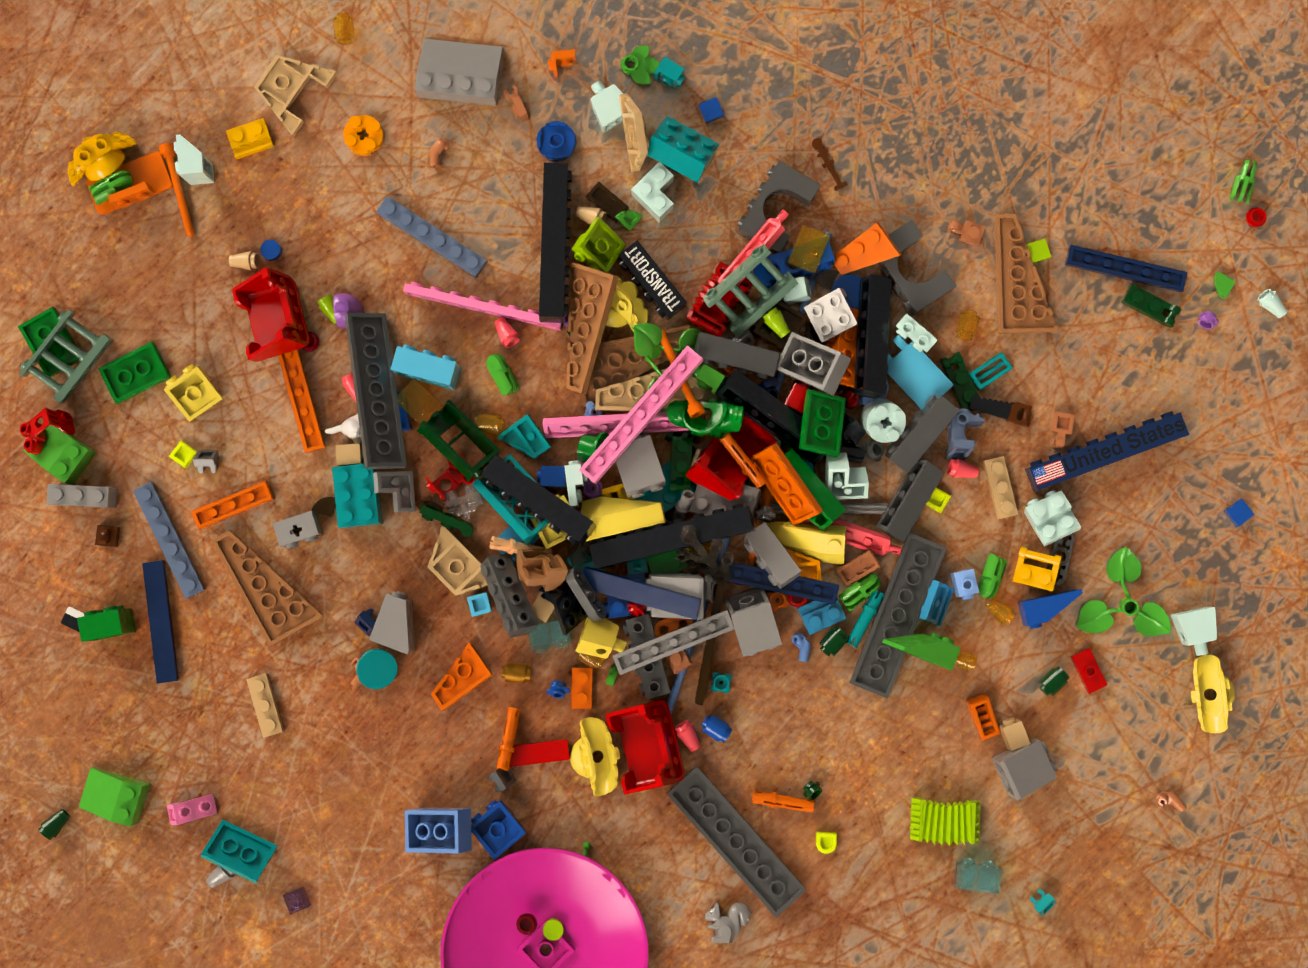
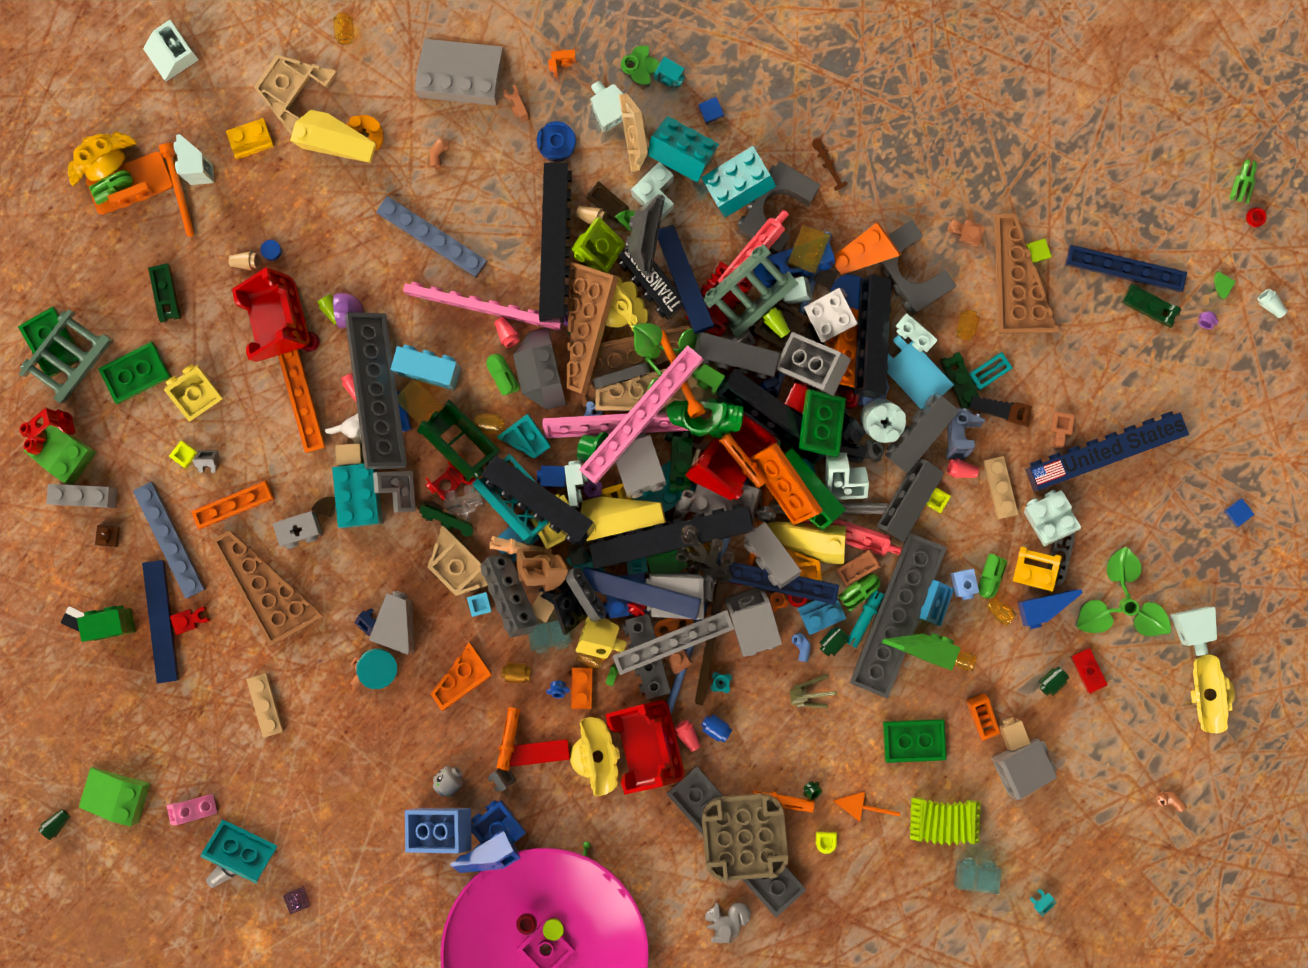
(164, 292): none -> dark green plate
(169, 51): none -> light aqua slope
(186, 620): none -> red plate
(328, 135): none -> light yellow wedge
(448, 781): none -> light grey head
(491, 855): none -> slope
(539, 370): none -> dark grey wedge
(622, 375): none -> dark grey beam
(644, 234): none -> dark grey wedge
(684, 280): none -> dark blue tile
(738, 181): none -> brick
(744, 837): none -> dark tan tile
(799, 696): none -> olive plant
(854, 805): none -> orange piece
(914, 740): none -> green tile

